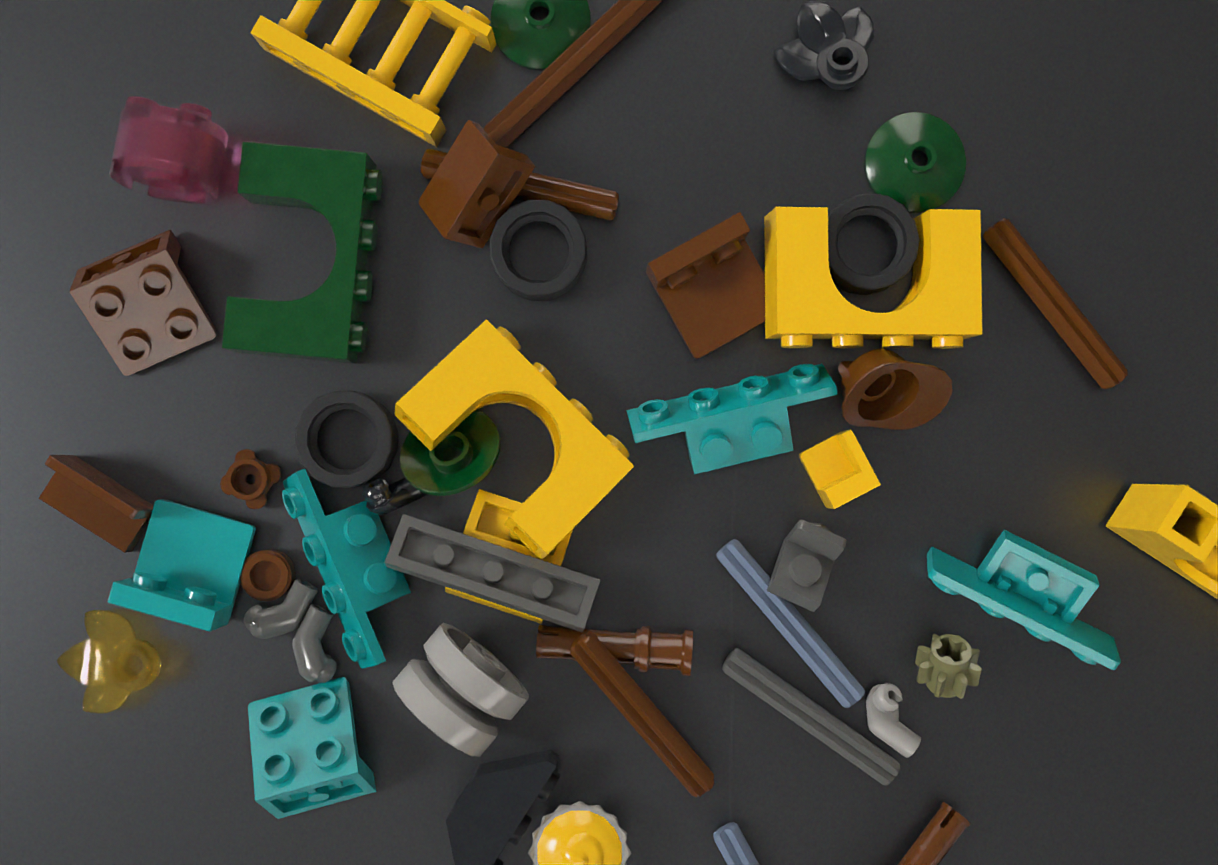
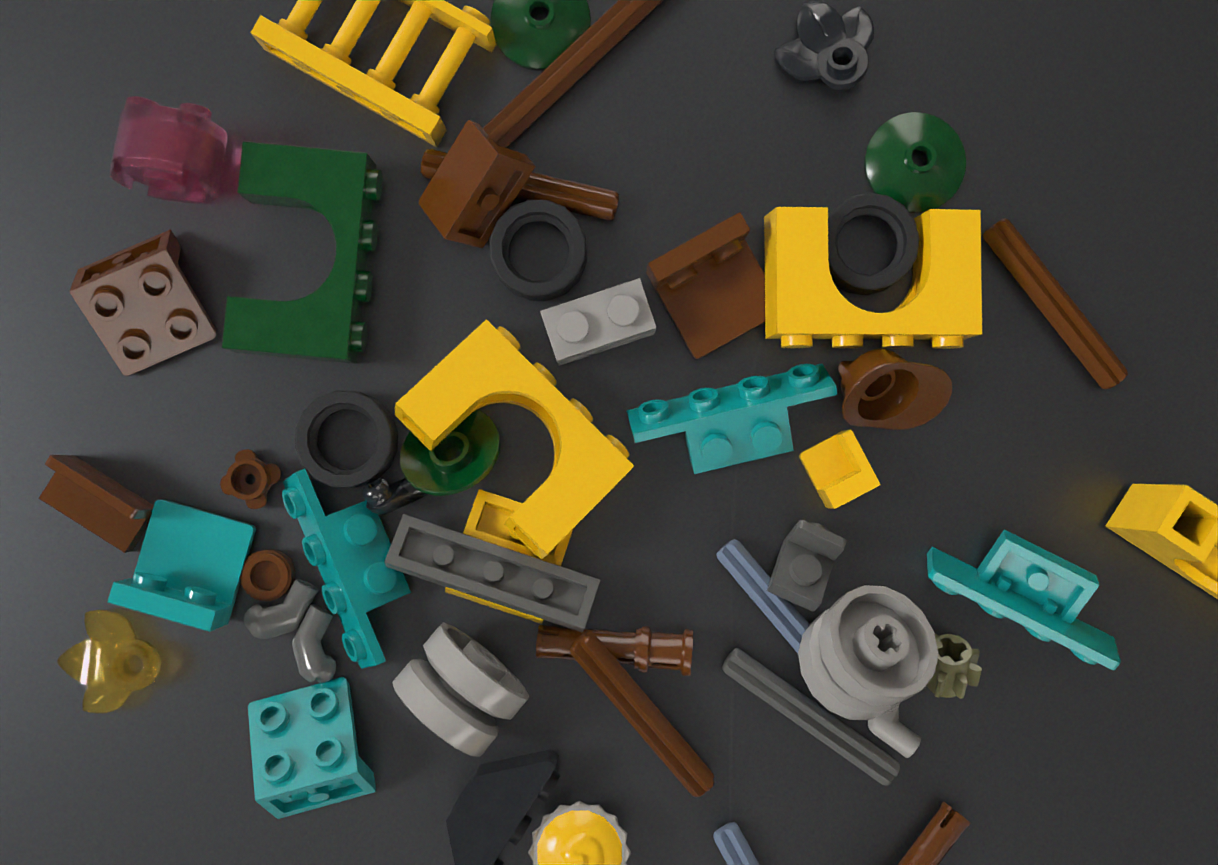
(598, 322): none -> light grey brick
(868, 653): none -> light grey wheel

